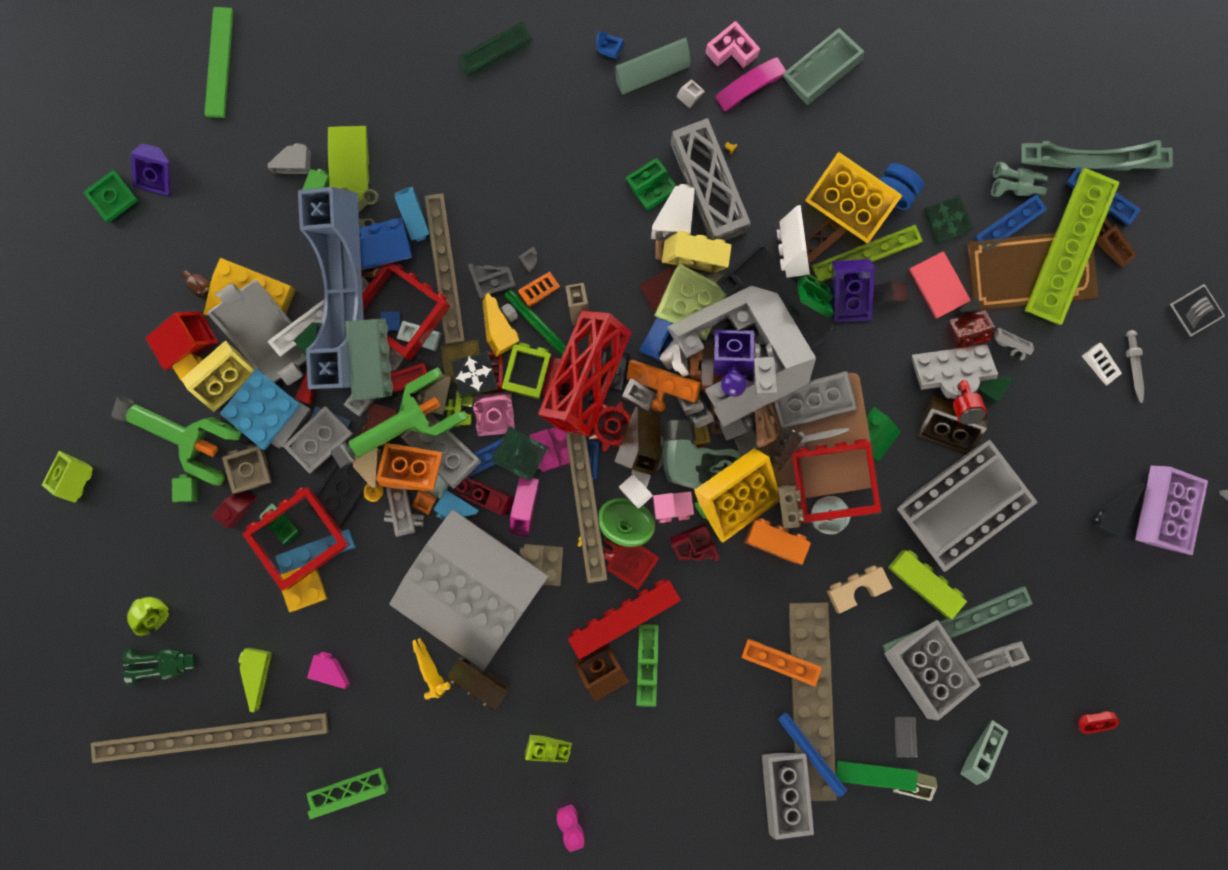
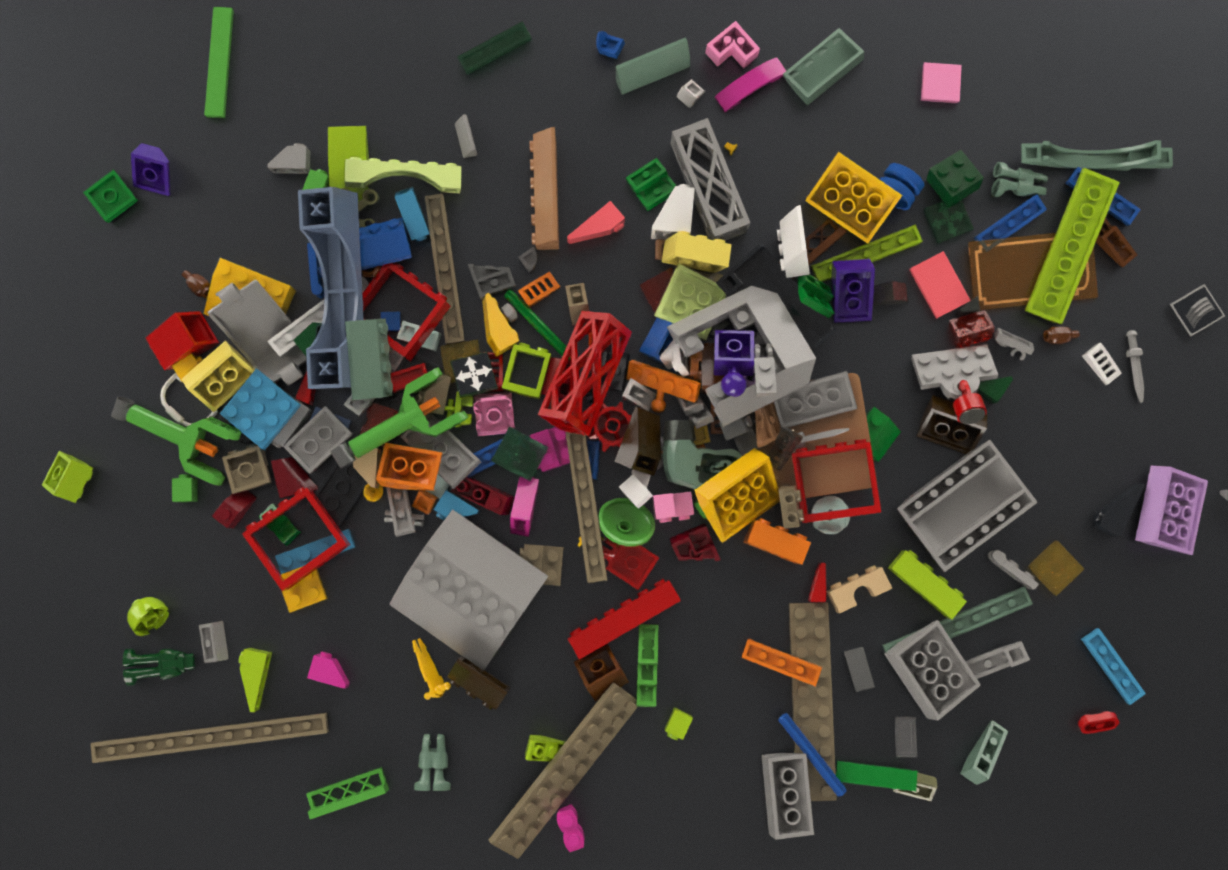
(169, 409): none -> white piece
(213, 642): none -> light grey slope
(290, 477): none -> dark red slope
(315, 273): none -> blue plate
(364, 172): none -> yellowish green arch
(433, 758): none -> sand green piece
(465, 137): none -> light grey slope
(545, 190): none -> medium nougat slope
(564, 771): none -> dark tan plate
(600, 224): none -> coral slope
(678, 724): none -> lime brick
(818, 587): none -> red slope
(859, 669): none -> dark grey slope
(941, 82): none -> bright pink tile
(954, 178): none -> dark green brick
(1012, 569): none -> light grey hinge
(1055, 567): none -> clear yellow plate
(1059, 335): none -> reddish brown plant
(1113, 666): none -> dark azure plate

